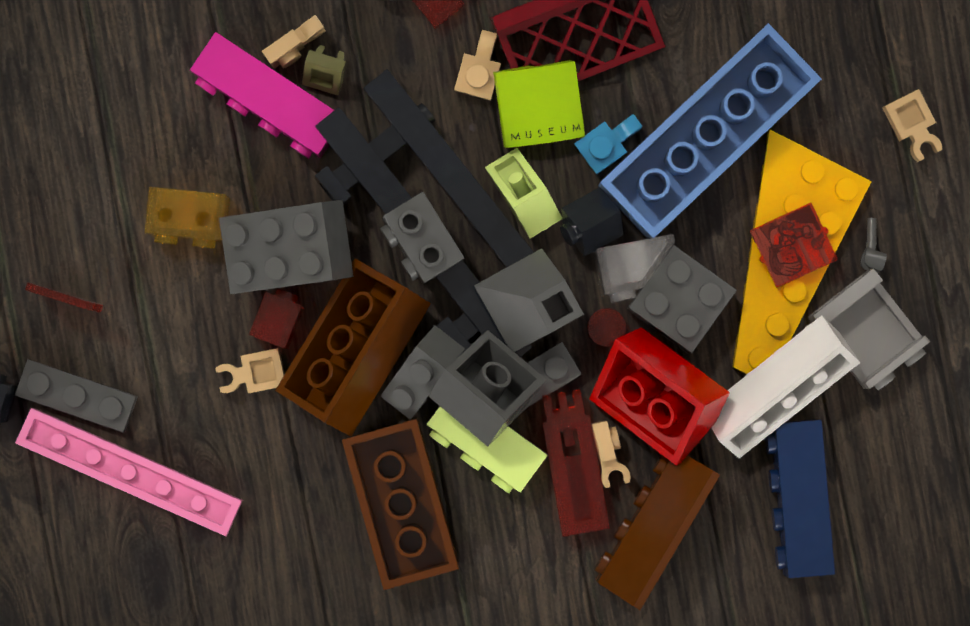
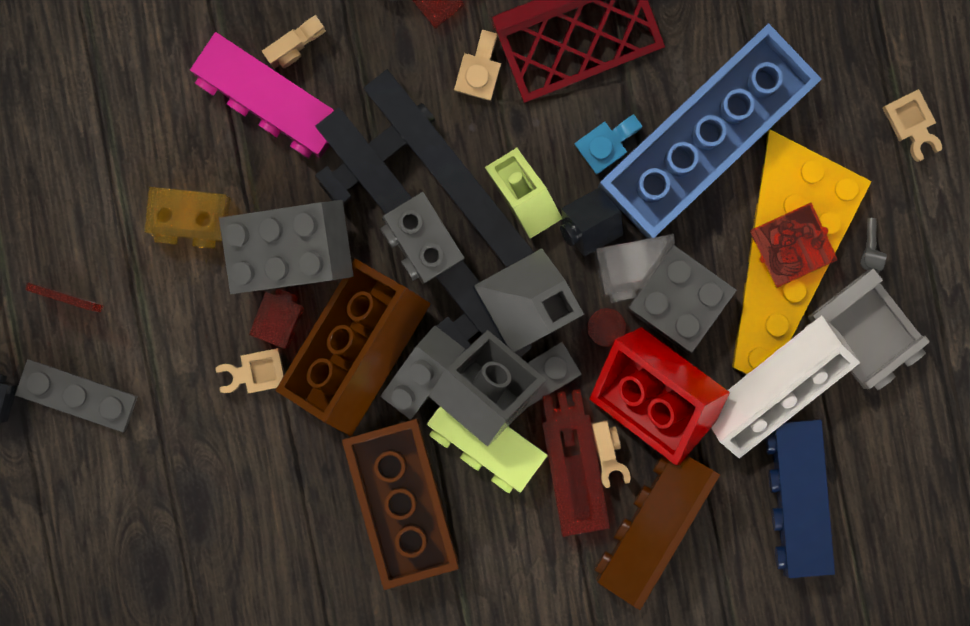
(129, 471): bright pink plate -> none
(324, 71): olive tile -> none
(539, 104): lime slope -> none

